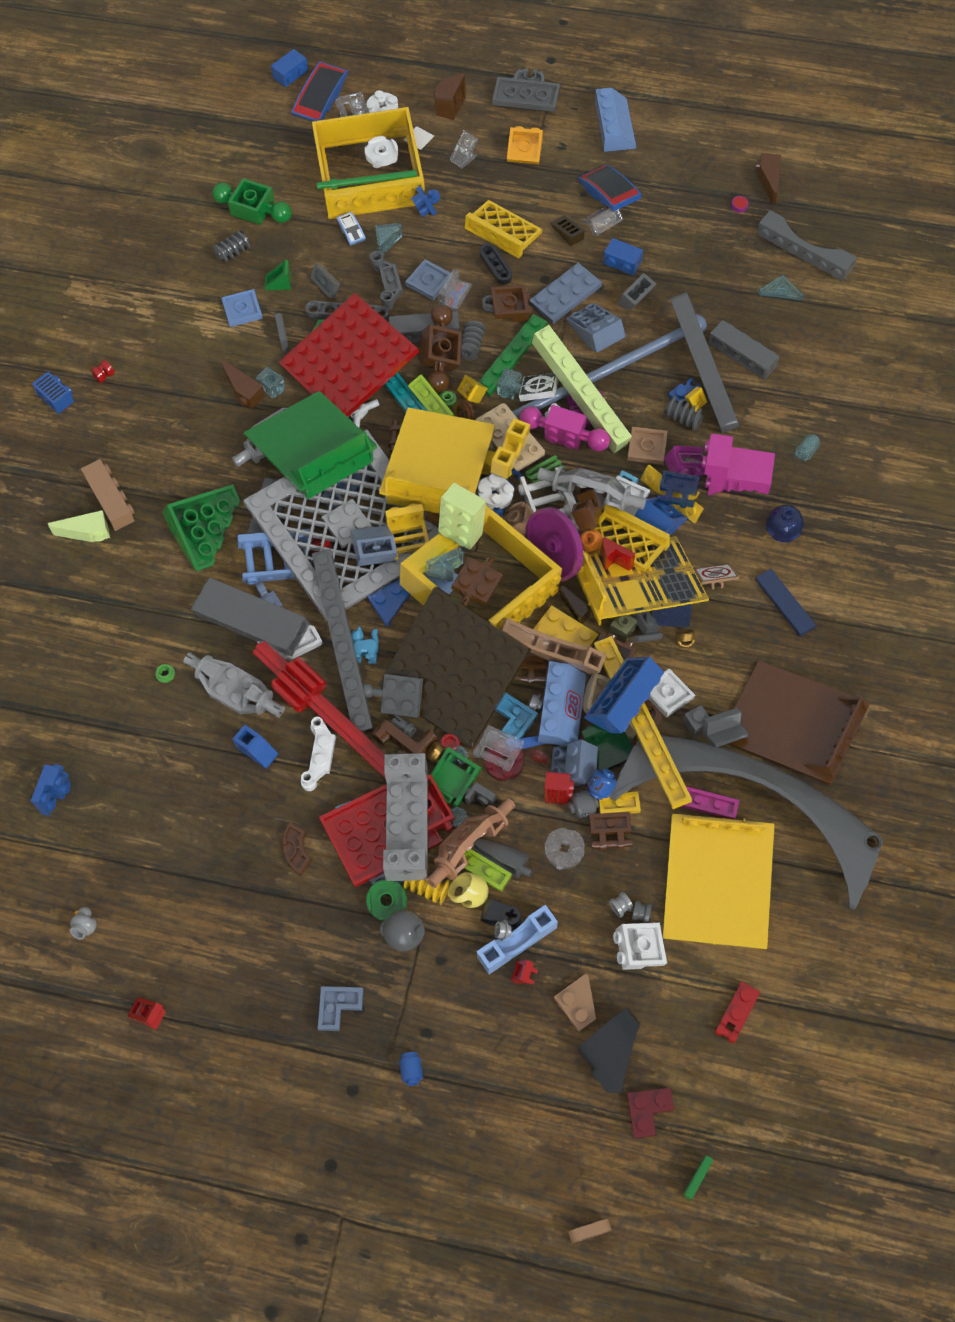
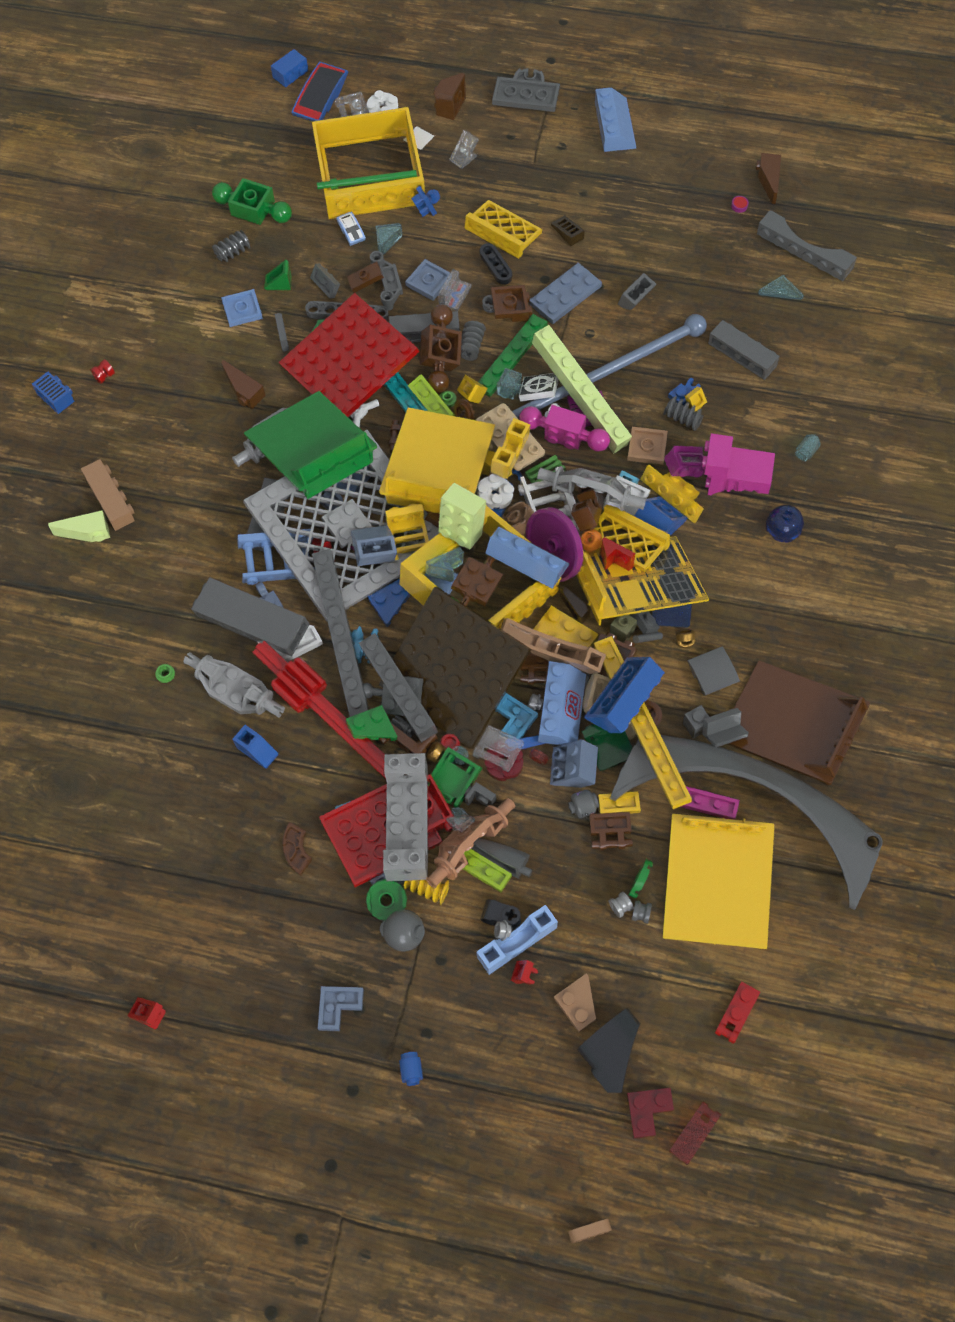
(51, 785): blue plate -> none
(82, 923): light grey animal -> none
(201, 523): green slope -> none
(269, 376): clear light blue brick -> none
(321, 754): white plate -> none
(365, 277): none -> reddish brown plate
(371, 725): none -> green wing
(381, 159): white plate -> none
(398, 687): none -> dark grey arch
(460, 822): none -> clear slope
(474, 890): light yellow helmet -> none
(525, 145): light orange plate -> none
(526, 557): none -> medium blue slope
(558, 788): red brick -> none
(561, 859): clear plate -> none
(597, 327): sand blue slope -> none
(602, 784): blue head -> none
(603, 220): clear panel -> none
(610, 187): slope -> none
(623, 256): blue brick -> none
(640, 878): none -> green tile
(640, 945): white plate -> none
(670, 694): white tile -> none
(678, 483): clear blue plate -> none
(694, 1134): none -> clear red plate
(697, 1178): green tile -> none
(704, 362): dark grey beam -> none
(713, 670): none -> dark grey slope
(716, 574): piece -> none
(785, 602): dark blue tile -> none

